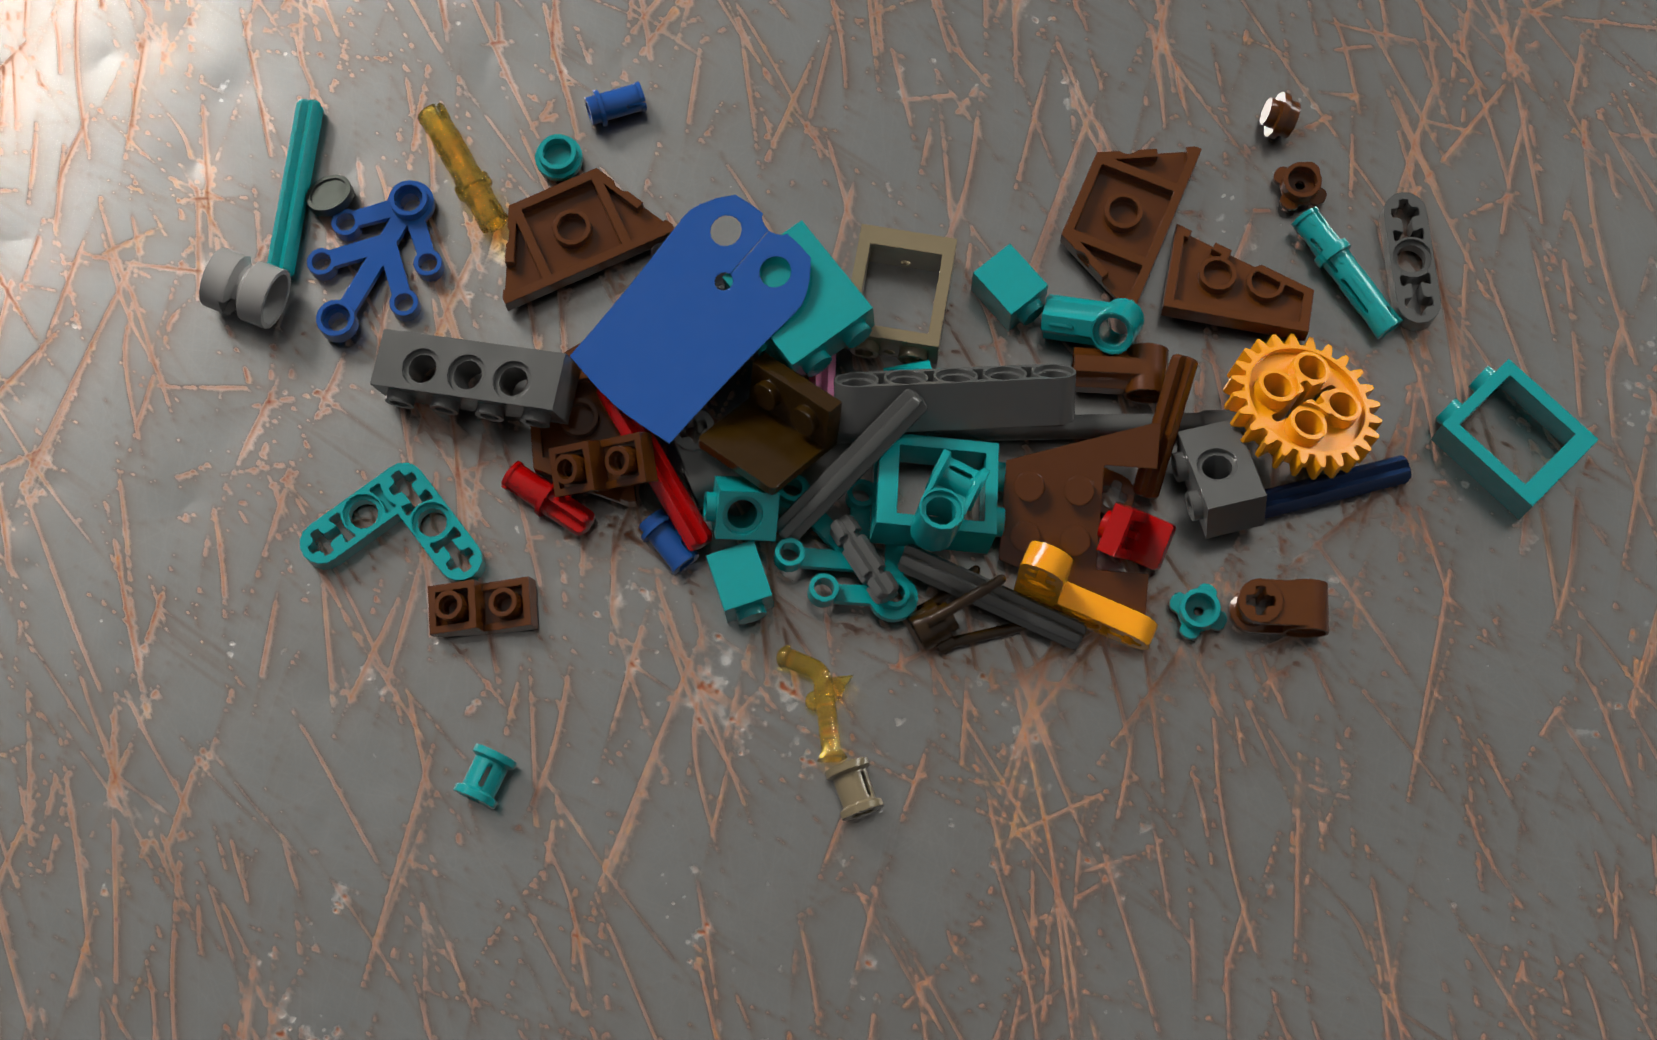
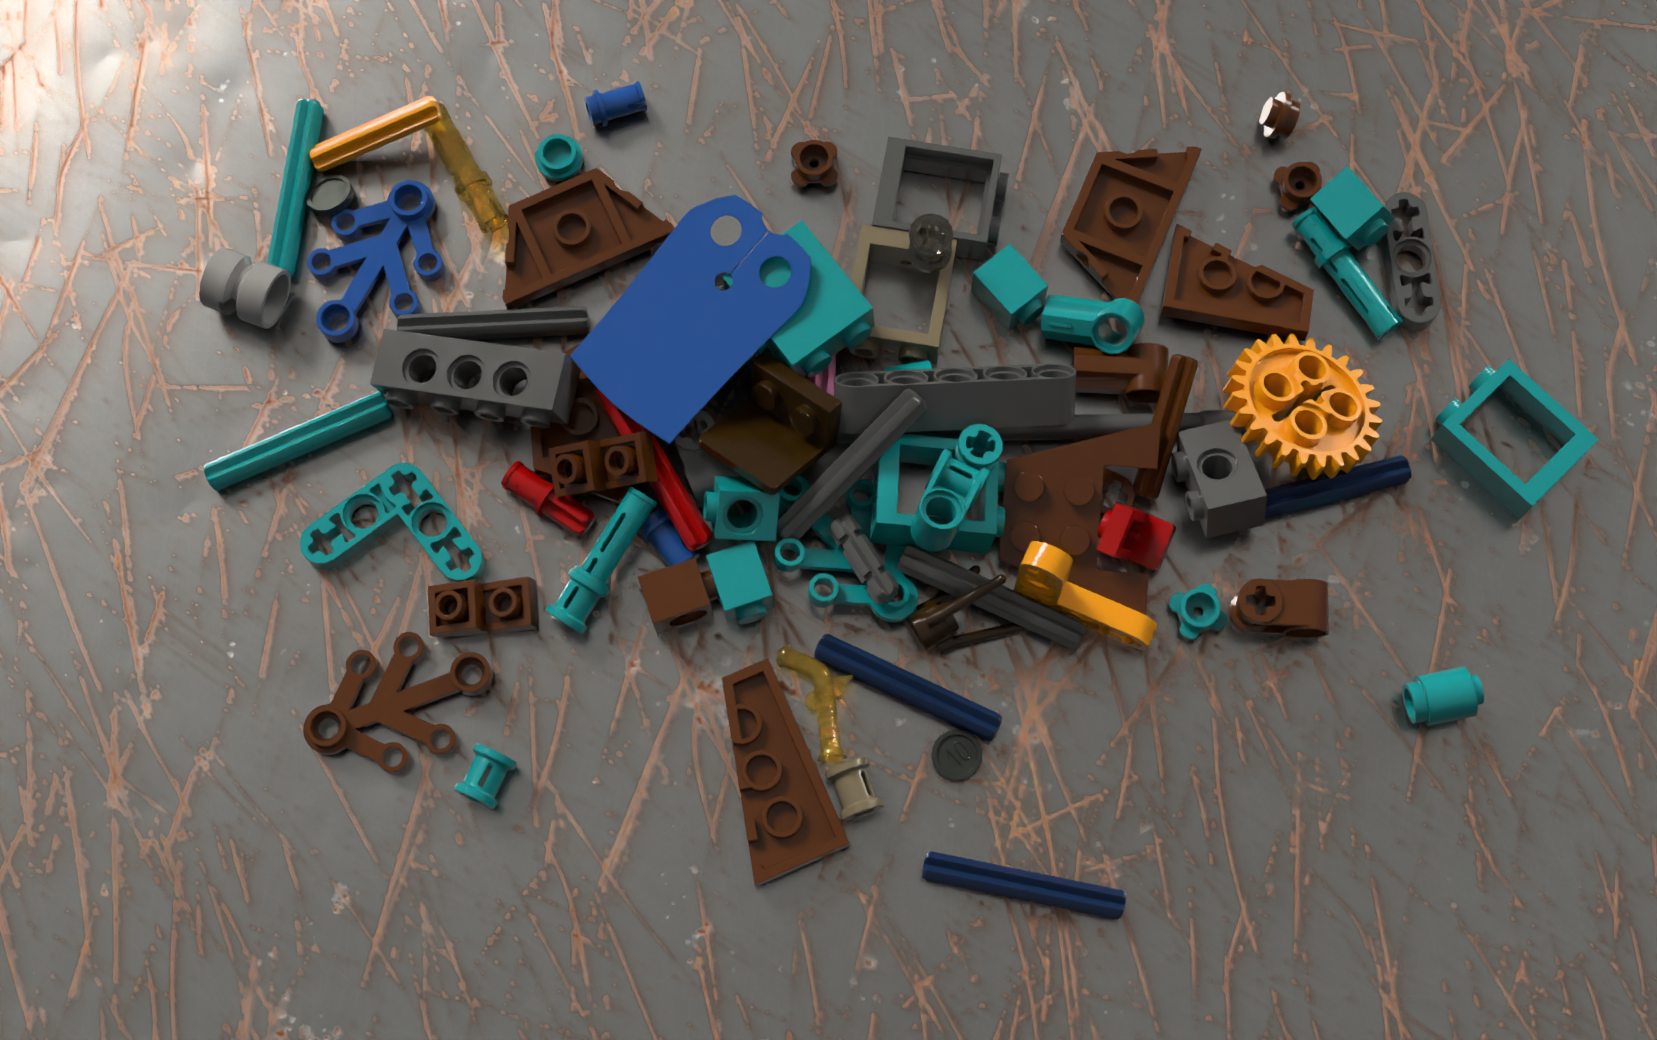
(297, 441): none -> teal axle
(376, 133): none -> light orange axle
(390, 705): none -> reddish brown plant
(499, 323): none -> dark grey axle
(589, 580): none -> teal pin
(678, 595): none -> reddish brown brick
(780, 788): none -> reddish brown wing
(810, 151): none -> reddish brown plate
(908, 687): none -> dark blue axle
(921, 233): none -> clear smoke bush
(946, 162): none -> dark grey window
(956, 755): none -> pearl dark grey piece
(985, 435): none -> teal bush
(1024, 885): none -> dark blue axle
(1353, 209): none -> teal brick
(1443, 696): none -> teal brick

